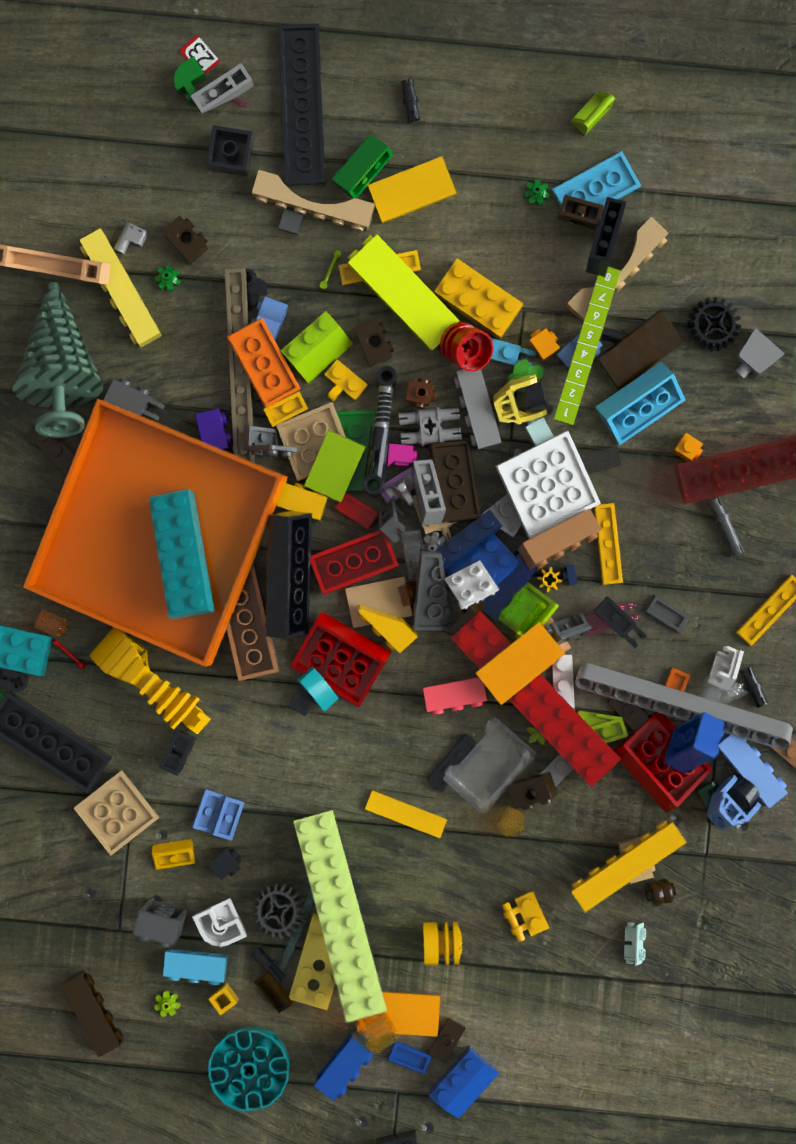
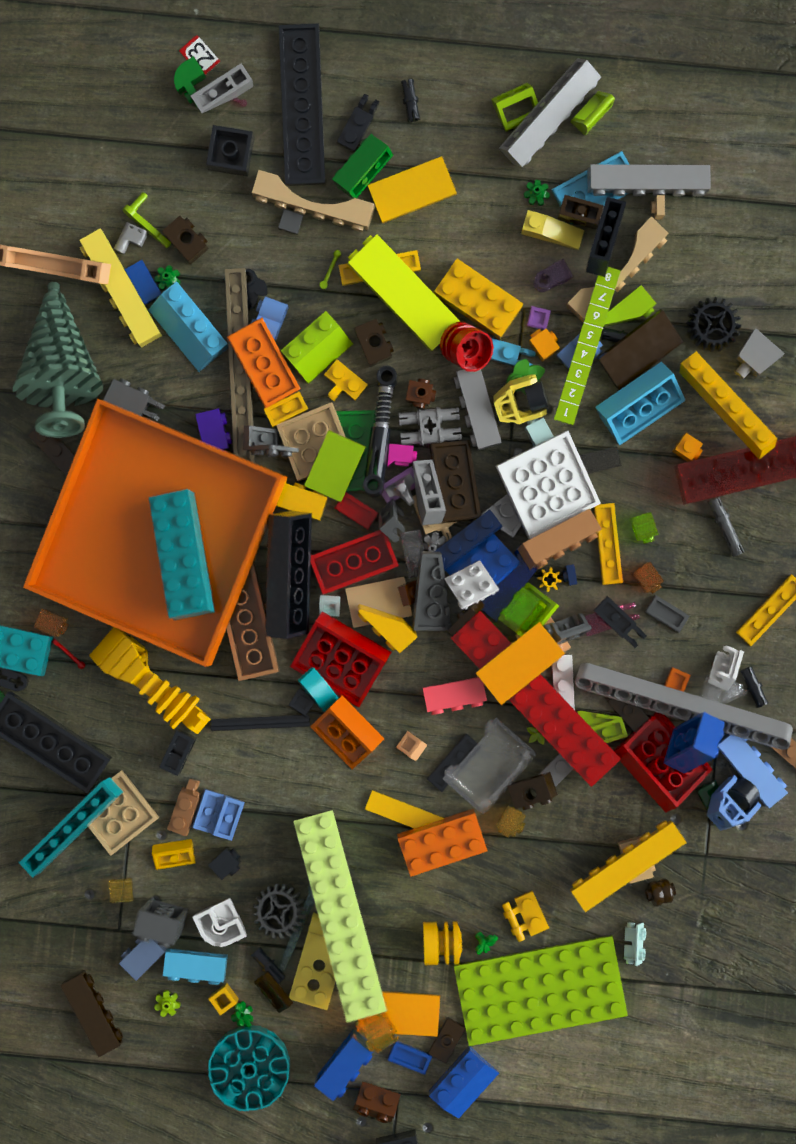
(71, 827): none -> teal brick
(121, 890): none -> clear yellow piece
(131, 212): none -> lime piece
(141, 957): none -> sand blue brick
(143, 282): none -> blue tile
(185, 808): none -> medium nougat hinge
(188, 327): none -> medium azure slope
(242, 1015): none -> green plant
(259, 723): none -> black axle
(329, 605): none -> light aqua plate
(347, 732): none -> orange slope
(357, 124): none -> black hinge
(376, 1102): none -> reddish brown bracket
(411, 746): none -> light nougat slope
(442, 842): none -> orange brick
(485, 942): none -> green plant
(511, 97): none -> lime tile
(538, 318): none -> medium lavender tile
(540, 990): none -> lime plate
(550, 112): none -> light grey brick
(551, 230): none -> light yellow slope
(554, 274): none -> clear purple piece
(631, 308): none -> lime slope
(644, 527): none -> clear neon green brick
(648, 179): none -> light grey brick
(648, 578): none -> clear orange brick
(658, 207): none -> tan plate
(728, 405): none -> yellow brick

